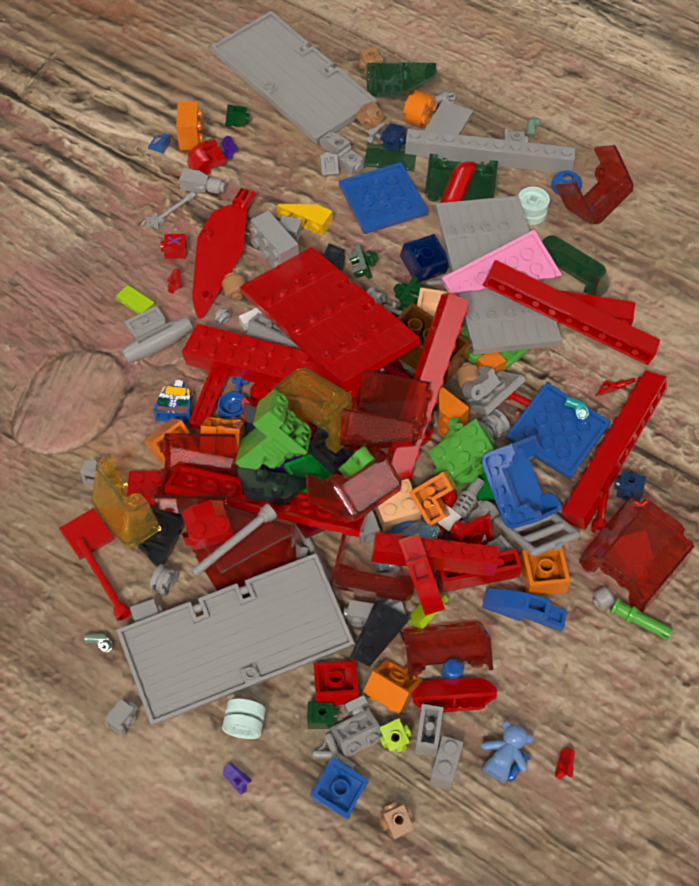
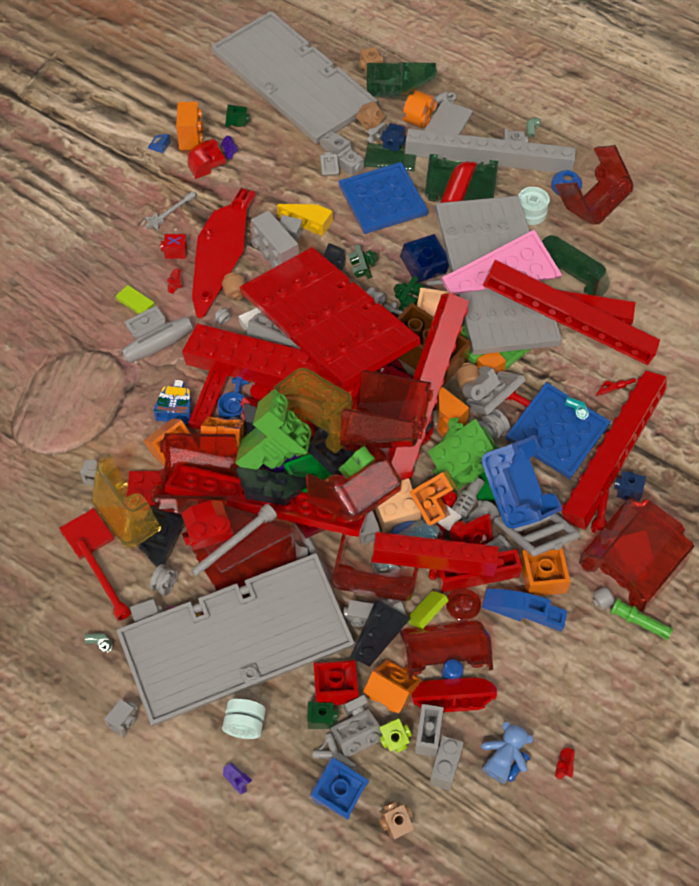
(199, 182): light grey piece -> none
(421, 574): red slope -> none
(463, 604): none -> clear red hat

